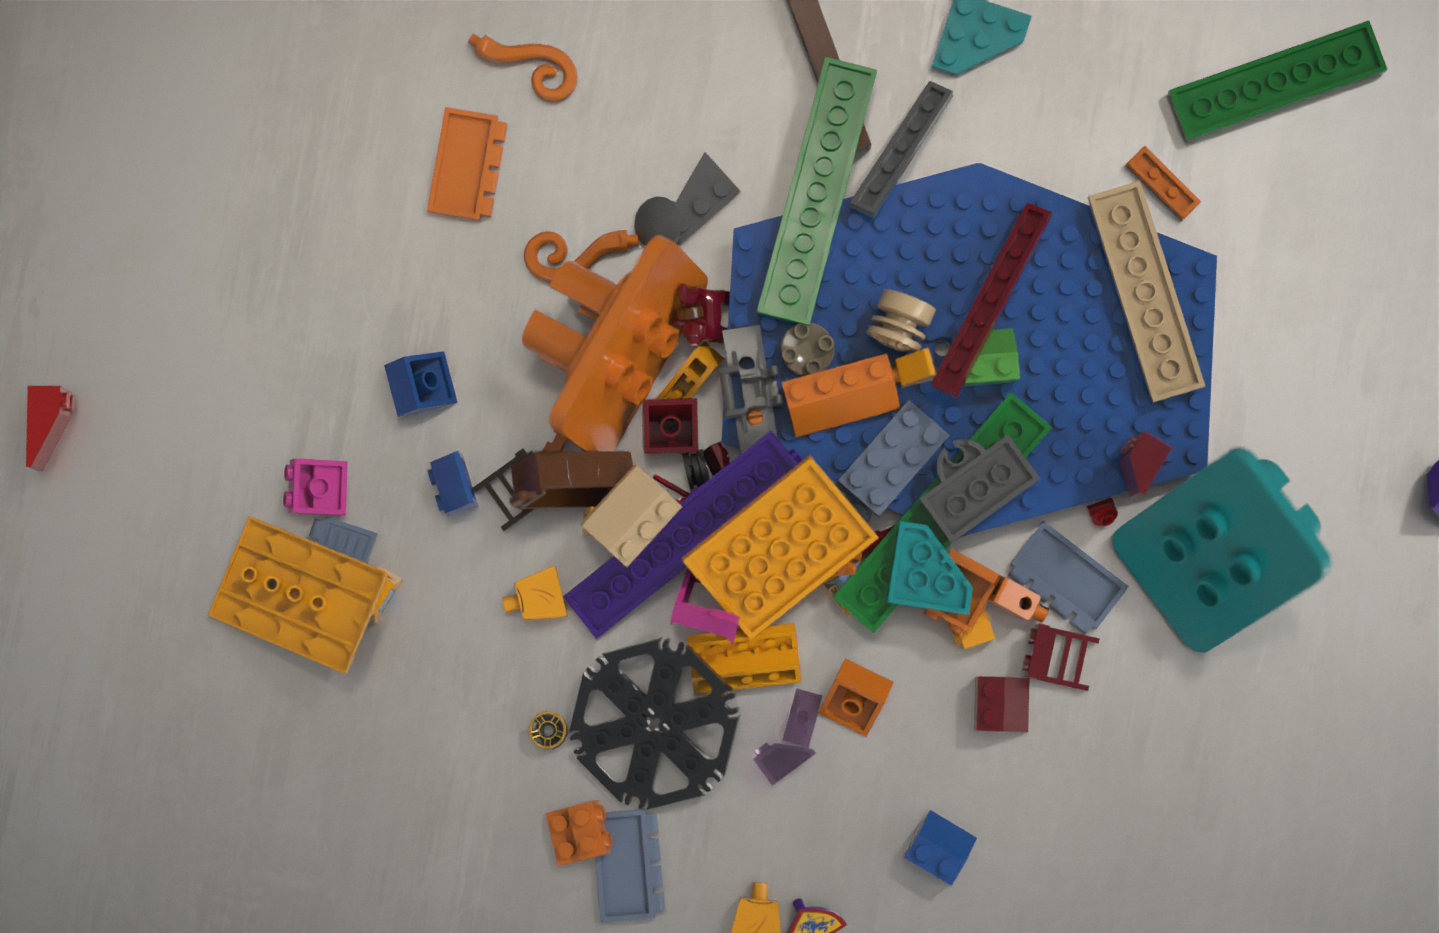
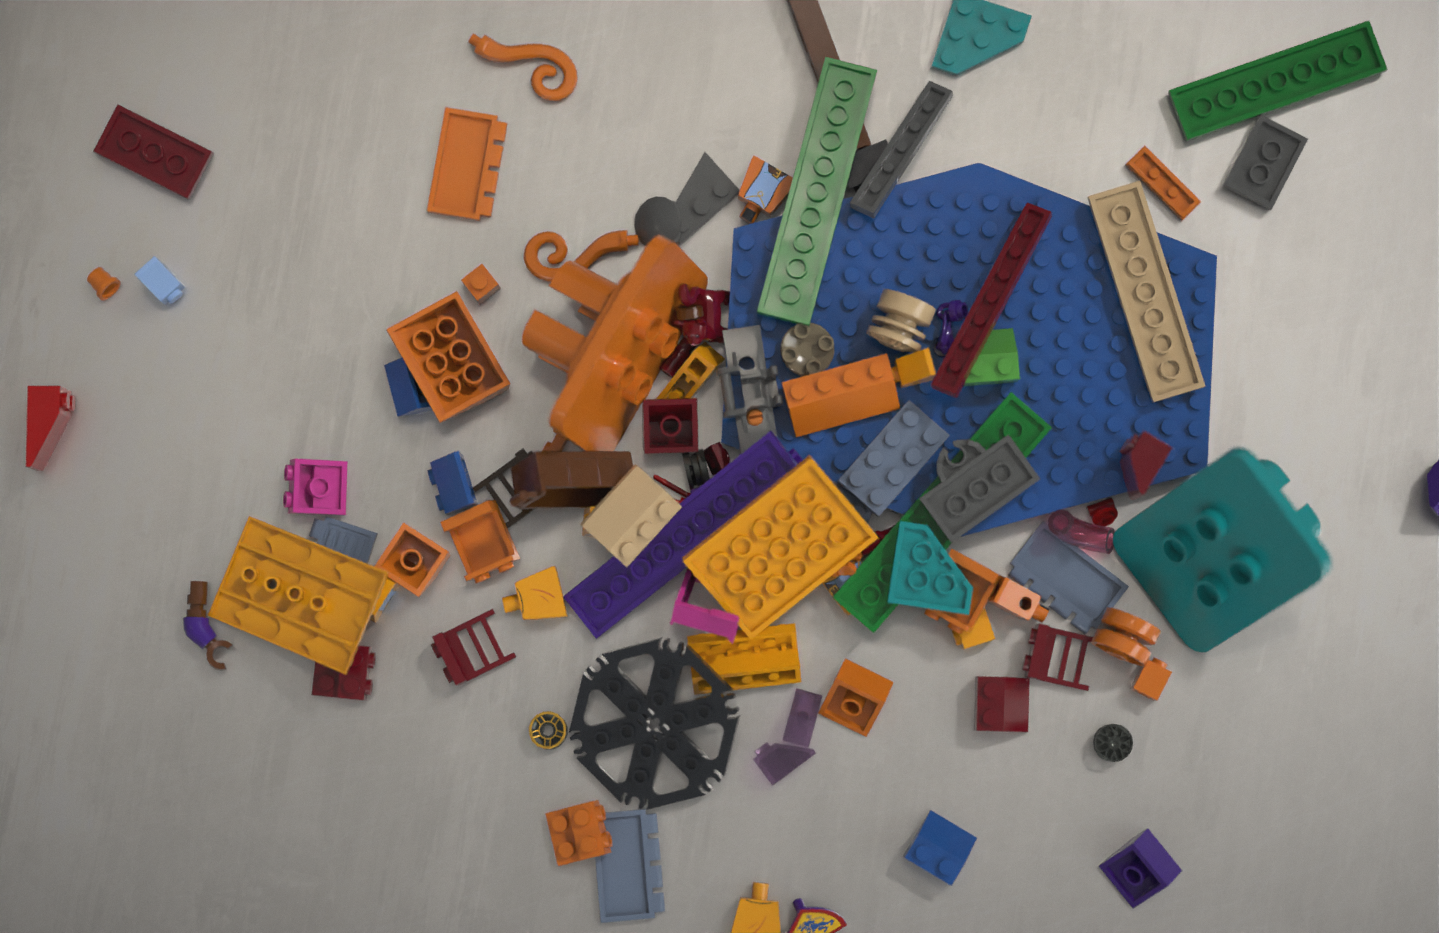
(103, 283): none -> orange piece
(153, 152): none -> dark red plate
(160, 281): none -> light blue slope
(197, 625): none -> piece
(352, 685): none -> dark red plate
(412, 560): none -> orange slope
(449, 357): none -> orange slope
(457, 662): none -> dark red plate
(480, 284): none -> orange brick
(482, 540): none -> orange panel
(677, 358): none -> dark red pin
(763, 190): none -> torso
(863, 163): none -> black slope
(957, 311): none -> dark purple piece
(1081, 533): none -> clear pink cylinder
(1113, 742): none -> pearl dark grey wheel
(1126, 636): none -> orange wheel
(1140, 868): none -> dark purple slope
(1151, 679): none -> orange brick
(1265, 162): none -> dark grey plate

